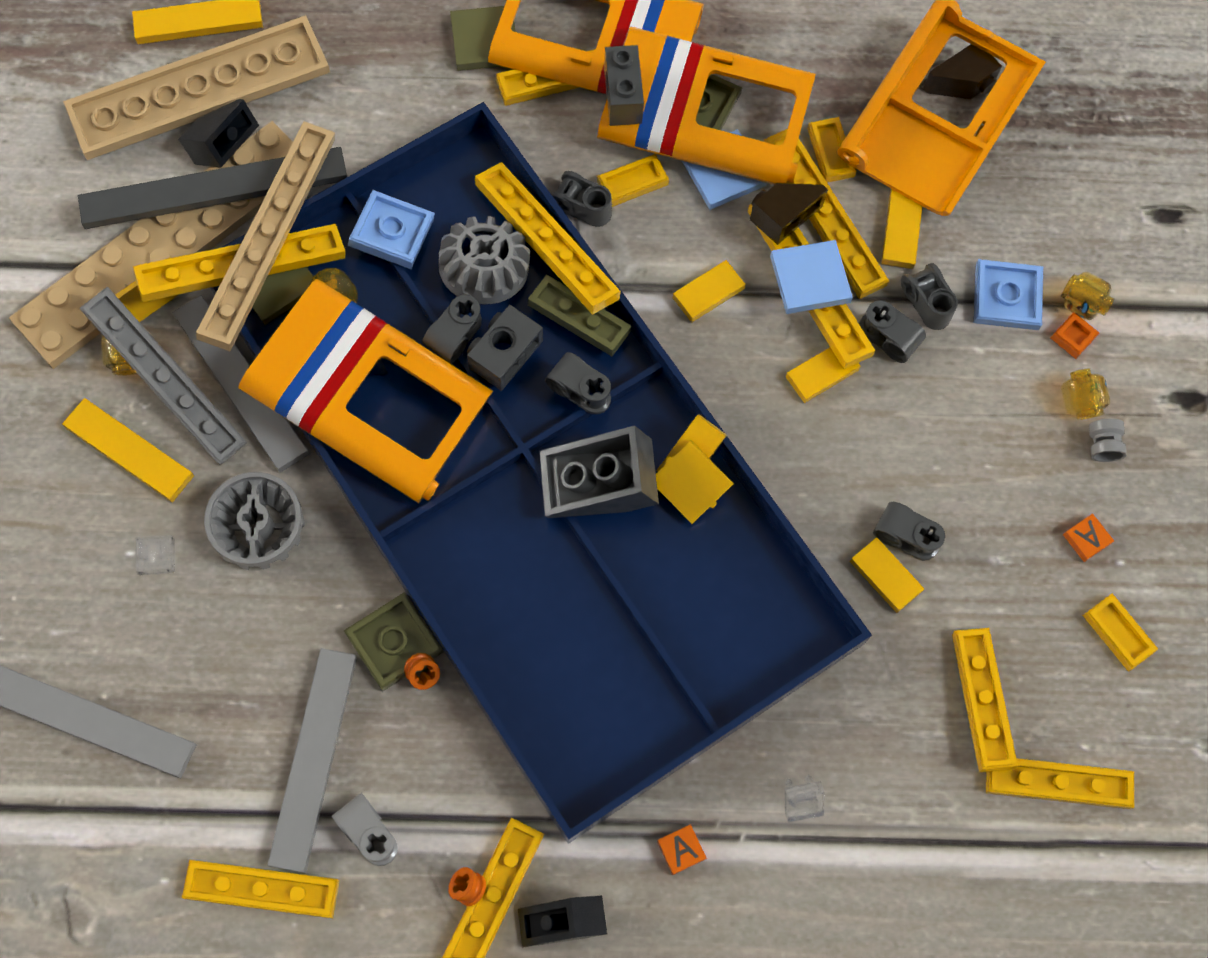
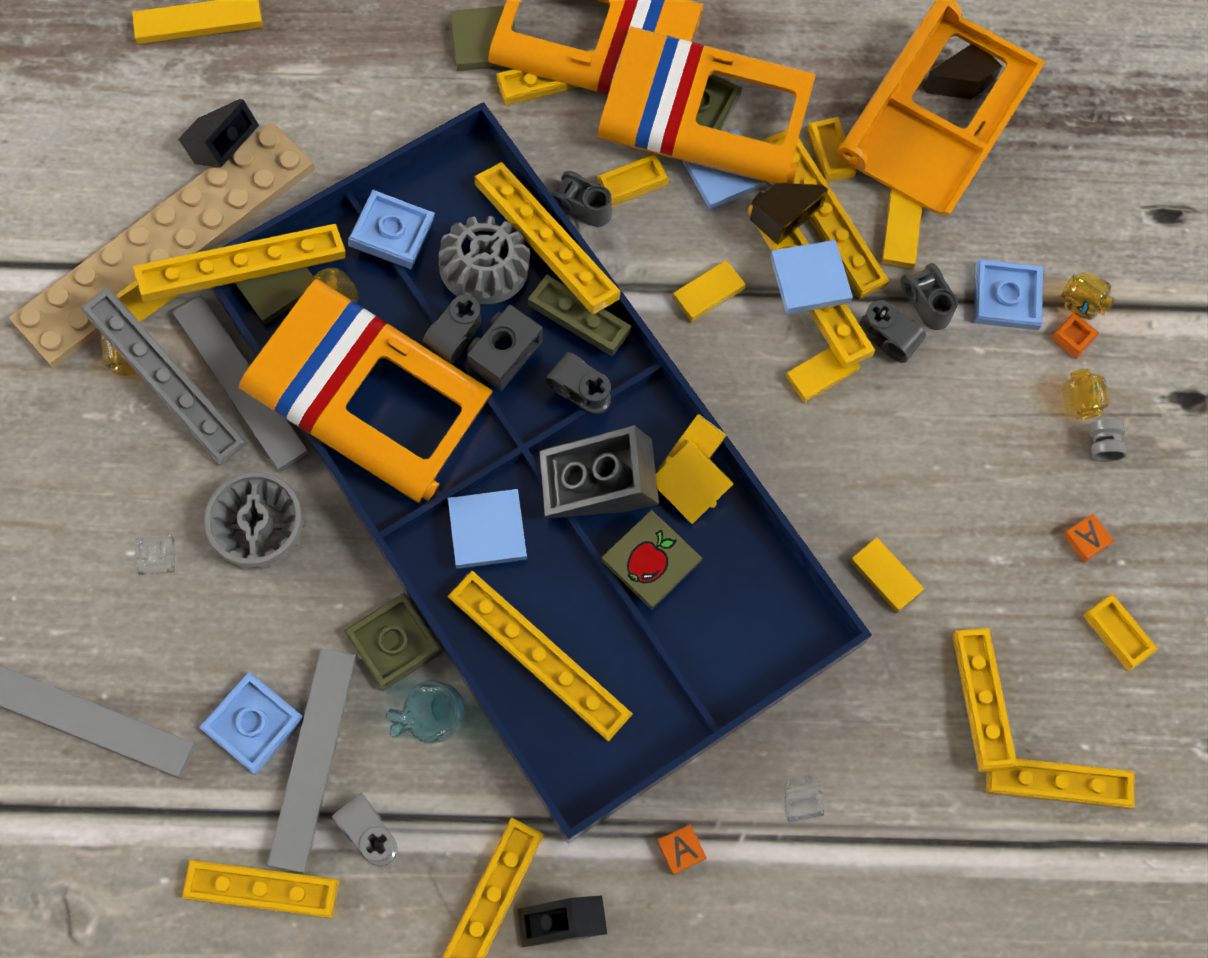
(128, 450): yellow tile -> none
(193, 191): dark grey tile -> none
(195, 86): tan plate -> none
(252, 723): none -> light blue tile
(265, 237): tan plate -> none
(426, 679): orange bush -> none
(430, 713): none -> clear light blue hat
(473, 881): orange bush -> none
(487, 528): none -> light blue tile
(540, 656): none -> yellow tile
(623, 85): dark grey brick -> none
(651, 559): none -> olive tile
(906, 529): dark grey piece -> none

